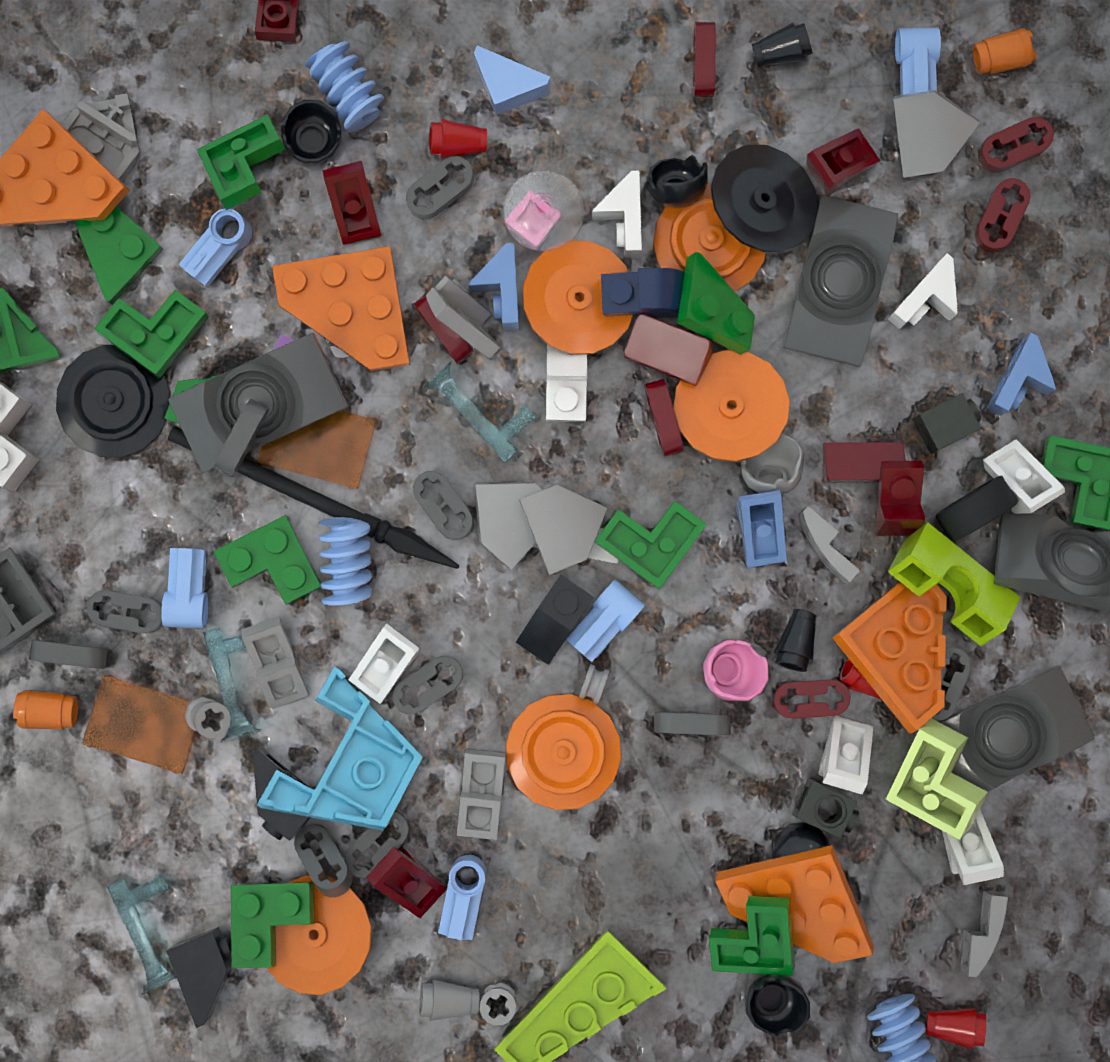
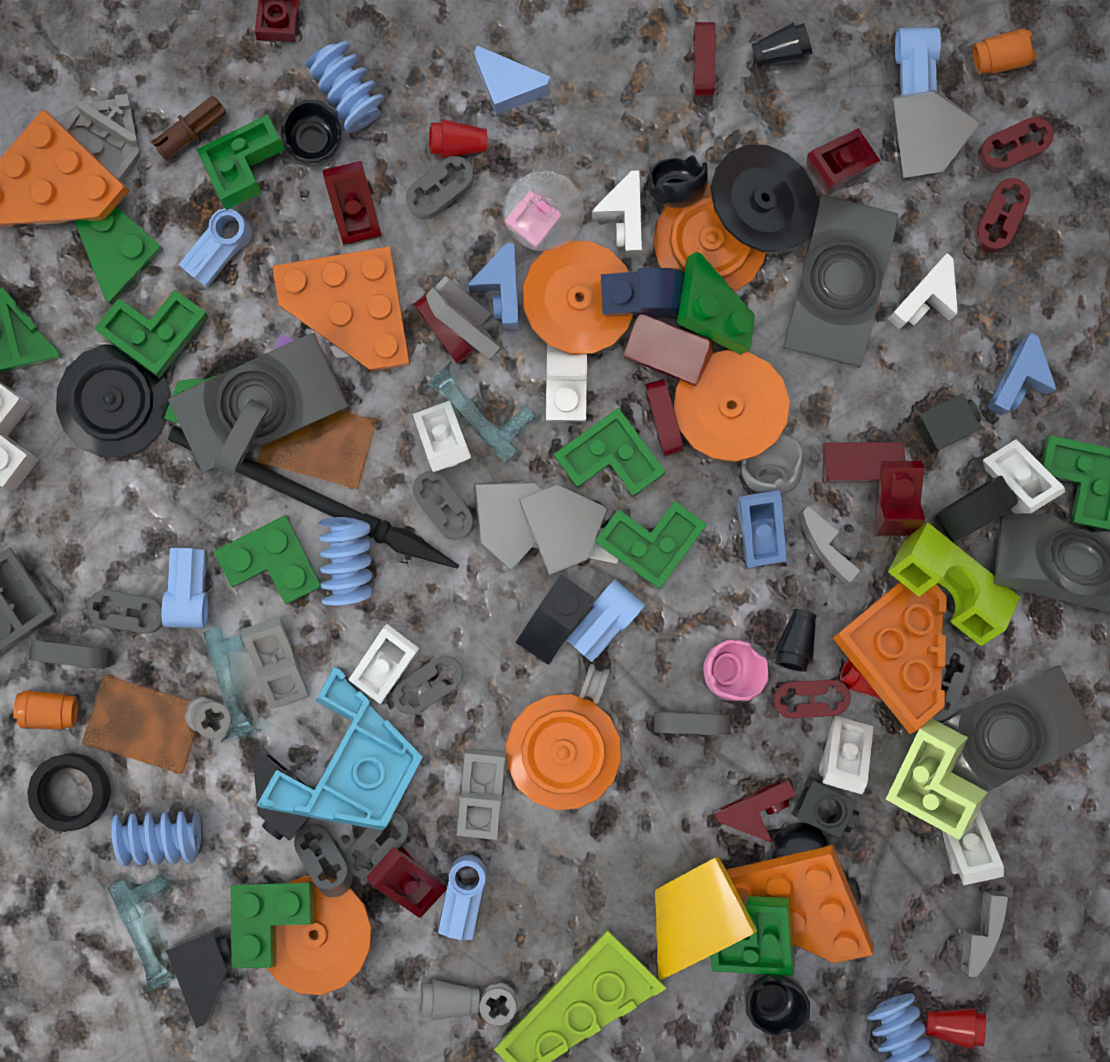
(38, 784): none -> black tyre
(156, 840): none -> light blue piece
(189, 128): none -> reddish brown axle
(441, 436): none -> white slope
(613, 444): none -> green plate
(698, 917): none -> yellow slope
(744, 812): none -> dark red slope

